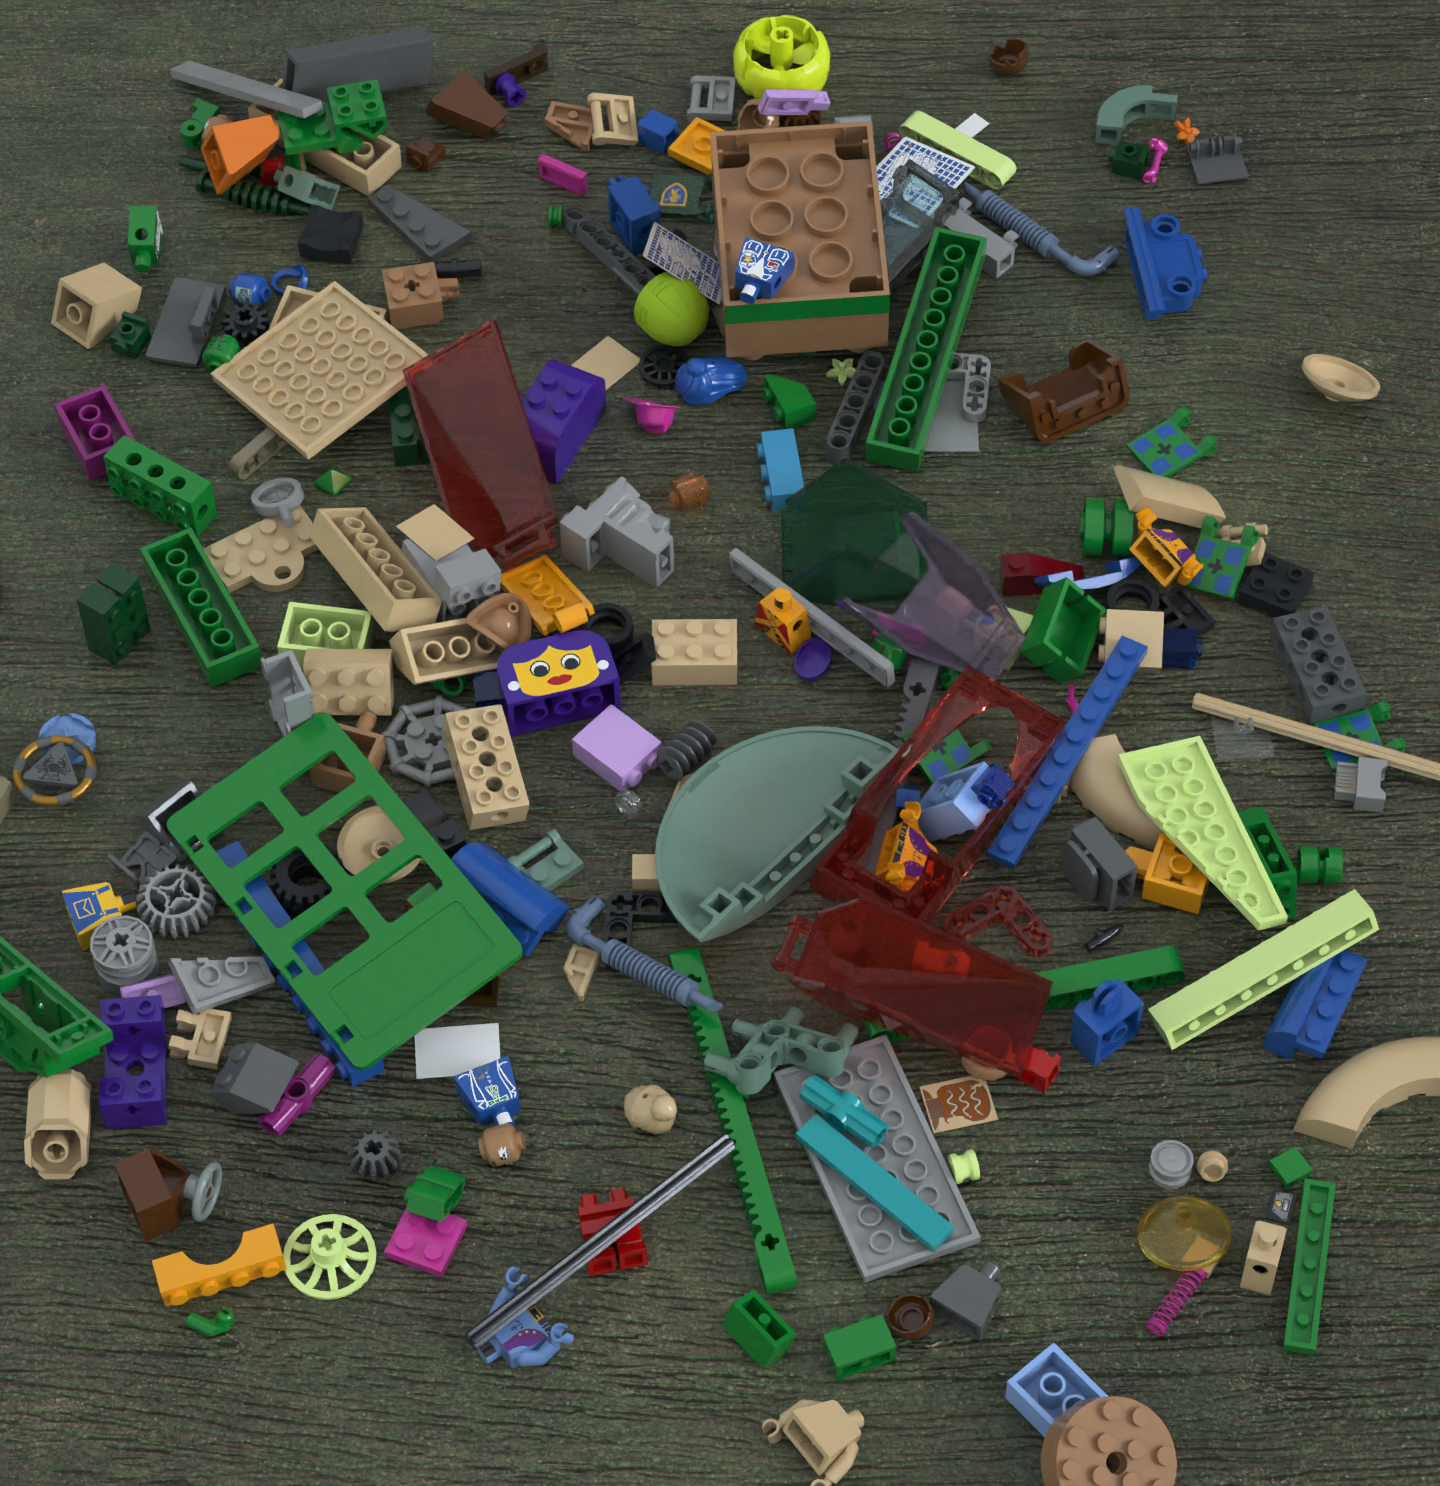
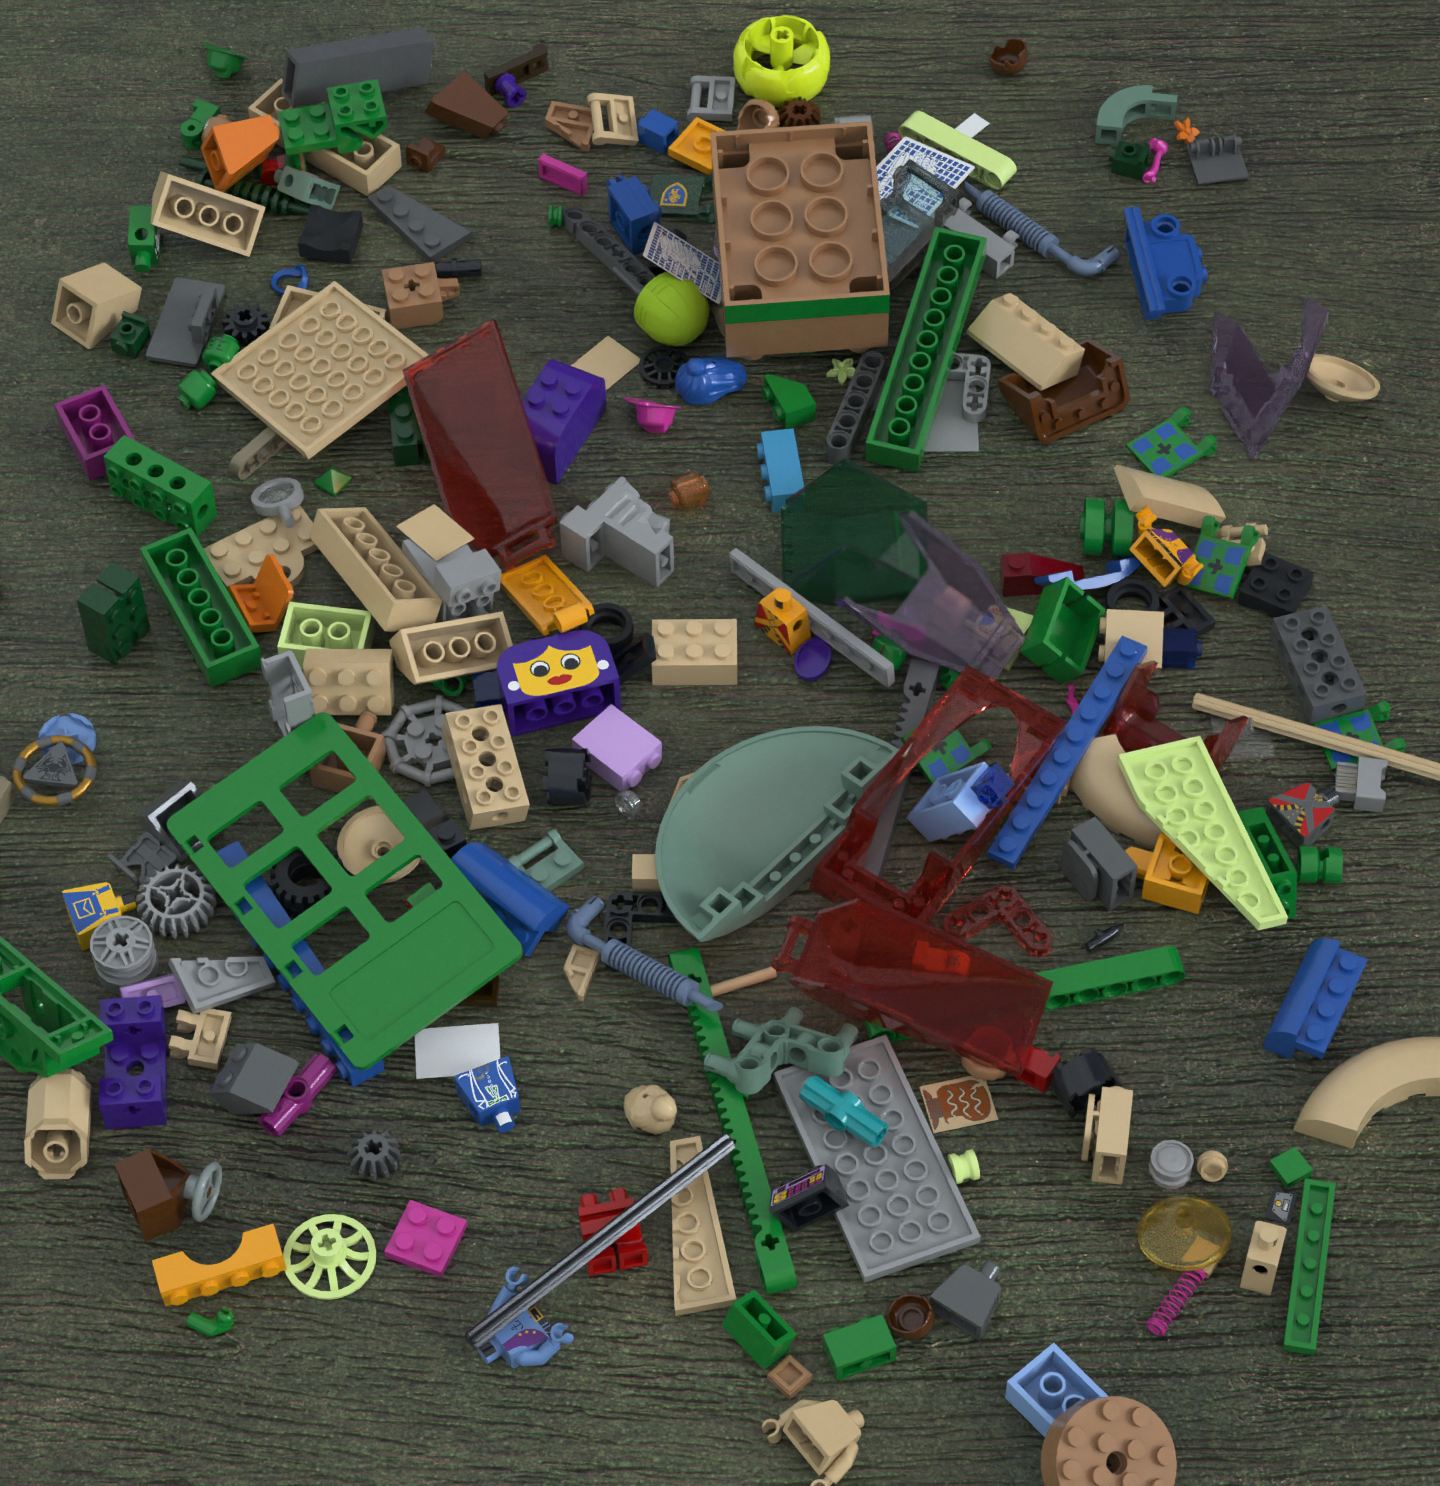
(196, 389): none -> green head
(205, 214): none -> tan slope
(223, 61): none -> green piece
(246, 89): light grey tile -> none
(249, 289): blue head -> none
(264, 600): none -> orange bracket
(434, 1193): green brick -> none
(501, 1144): medium nougat head -> none
(502, 620): medium nougat hat -> none
(567, 777): none -> black brick
(686, 749): dark grey piece -> none
(699, 1251): none -> tan wing
(743, 981): none -> tan piece
(762, 270): blue torso -> none
(789, 1376): none -> medium nougat tile
(792, 102): lavender hinge -> none
(808, 1198): none -> black slope
(874, 1182): teal tile -> none
(904, 850): light orange torso -> none
(907, 793): blue piece -> none
(1026, 342): none -> tan slope
(1080, 1077): none -> black brick
(1106, 1020): blue brick -> none
(1108, 1133): none -> tan brick
(1138, 729): none -> clear red windscreen
(1246, 389): none -> clear purple windscreen
(1263, 969): yellowish green brick -> none
(1302, 813): none -> dark grey torso

